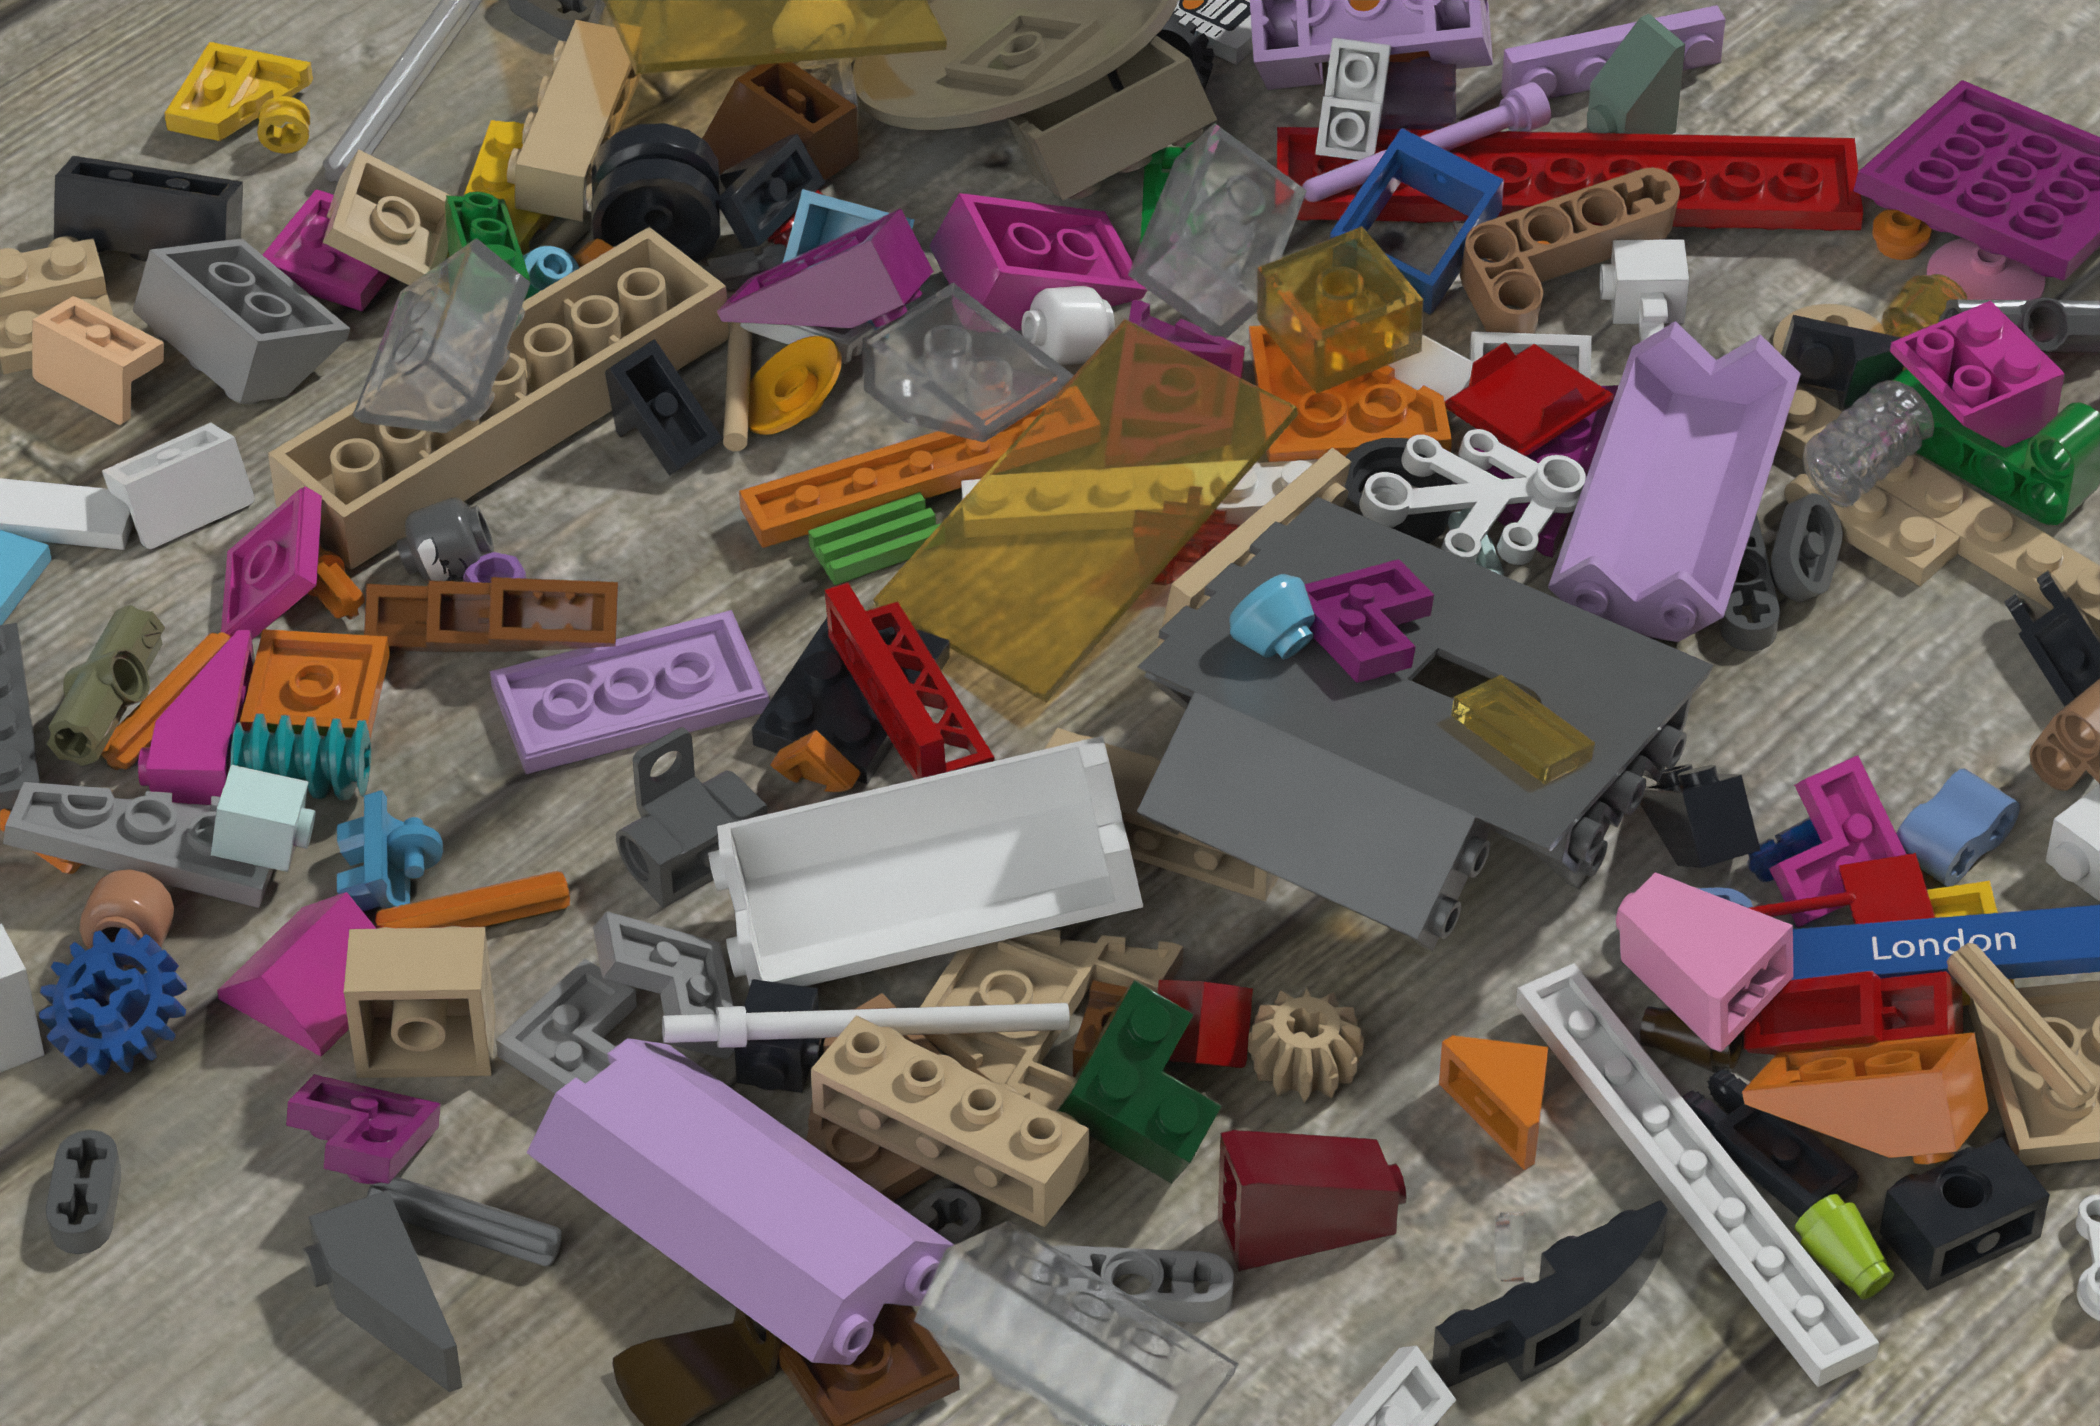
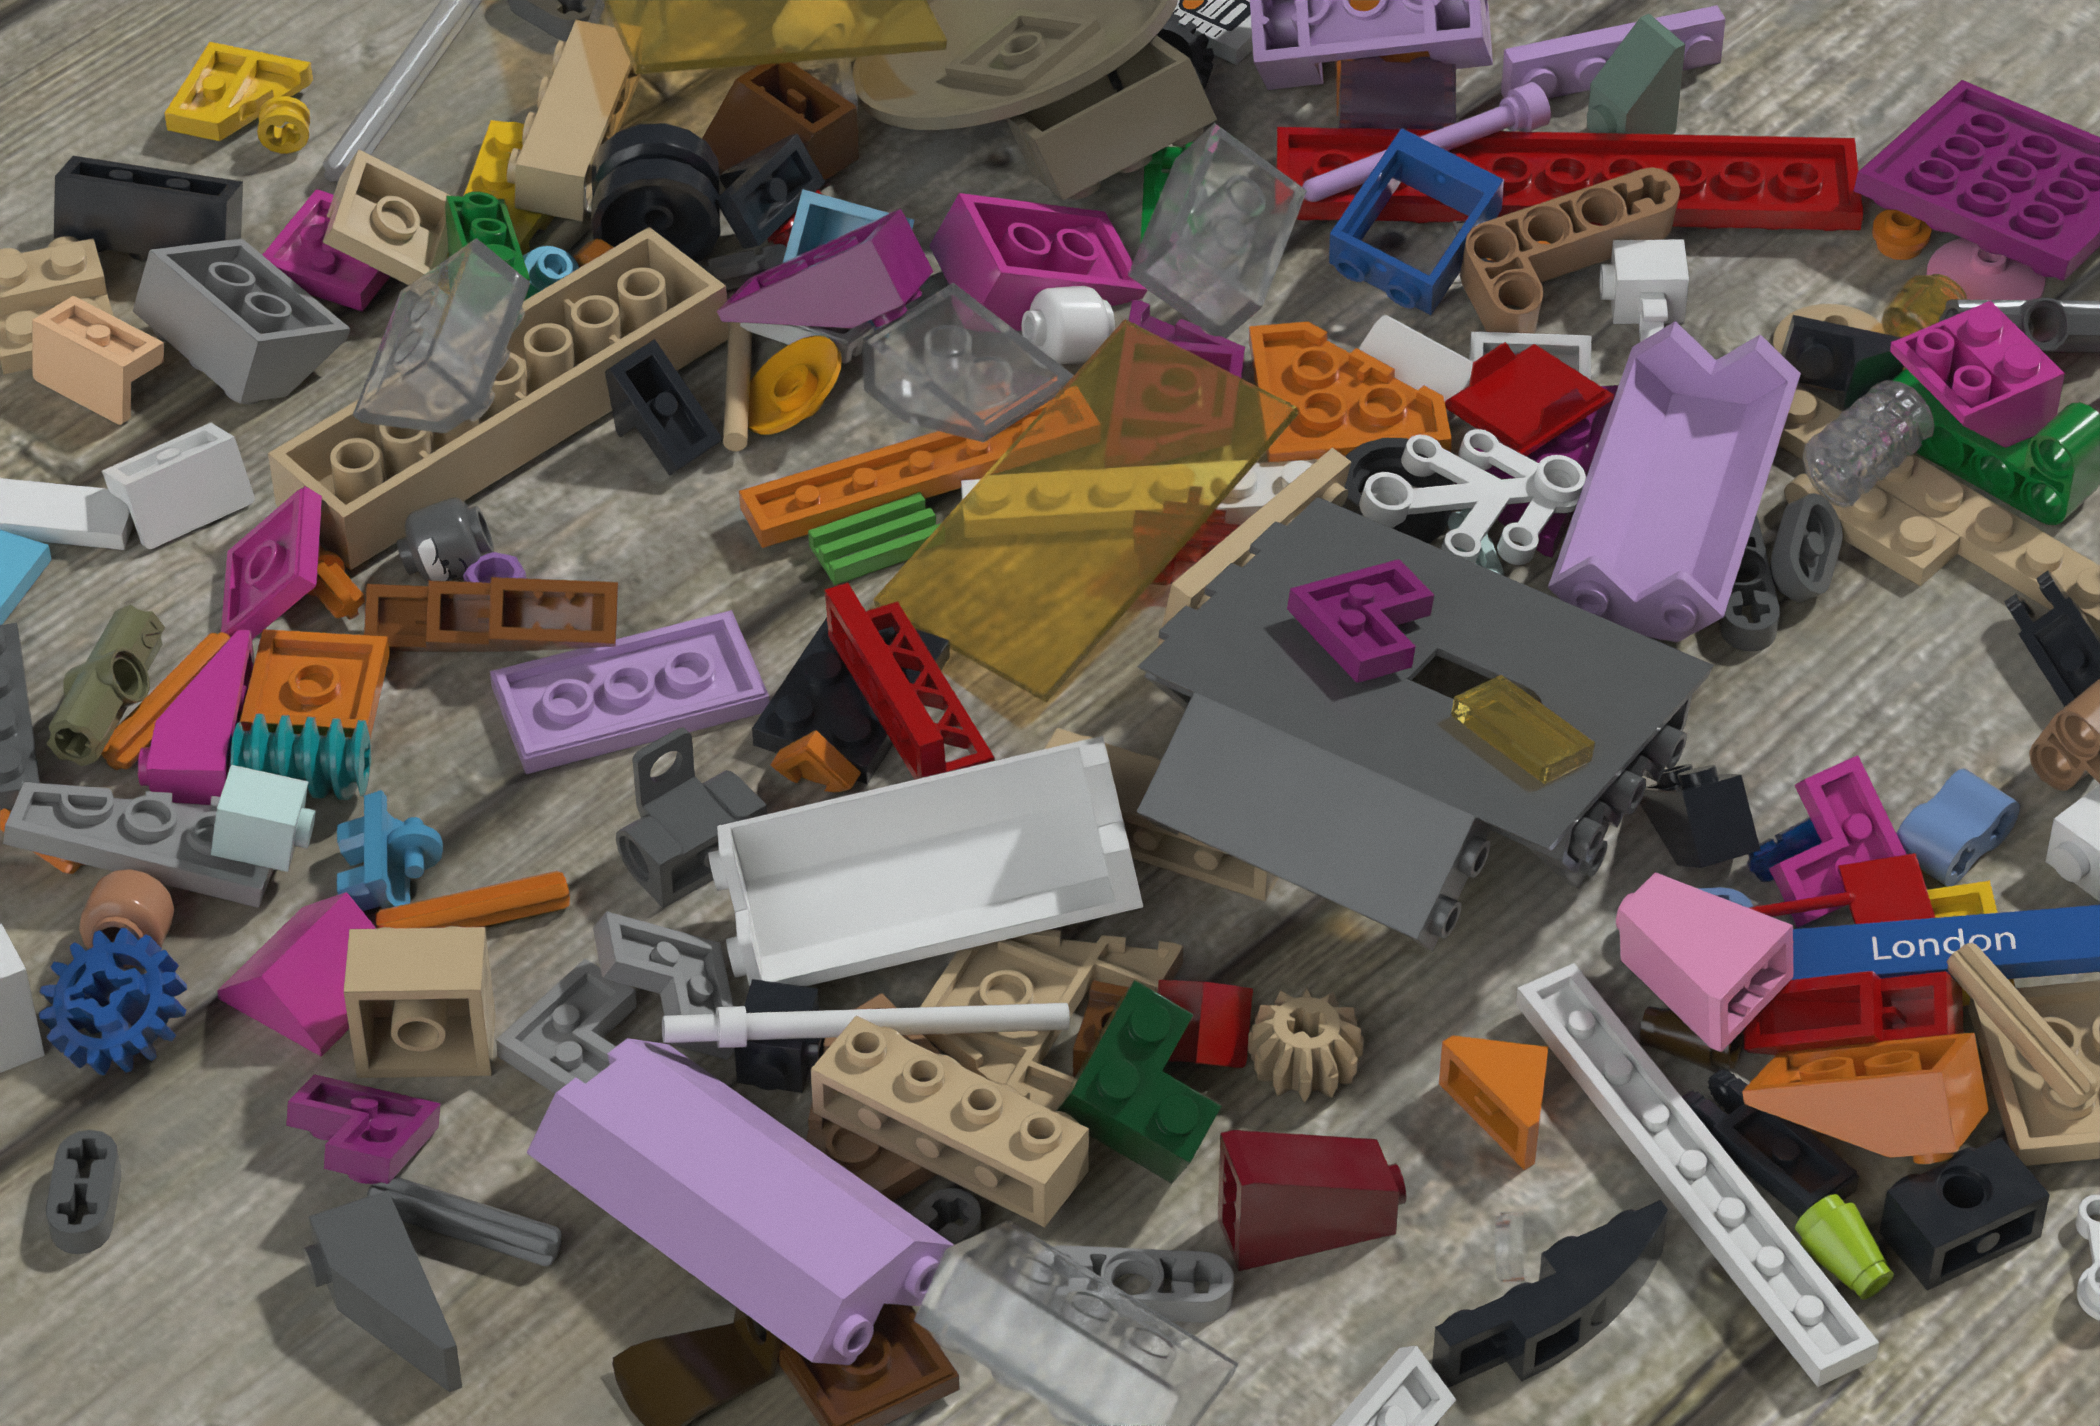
(1274, 618): medium azure cone -> none
(1339, 309): clear yellow brick -> none
(1353, 99): white slope -> none

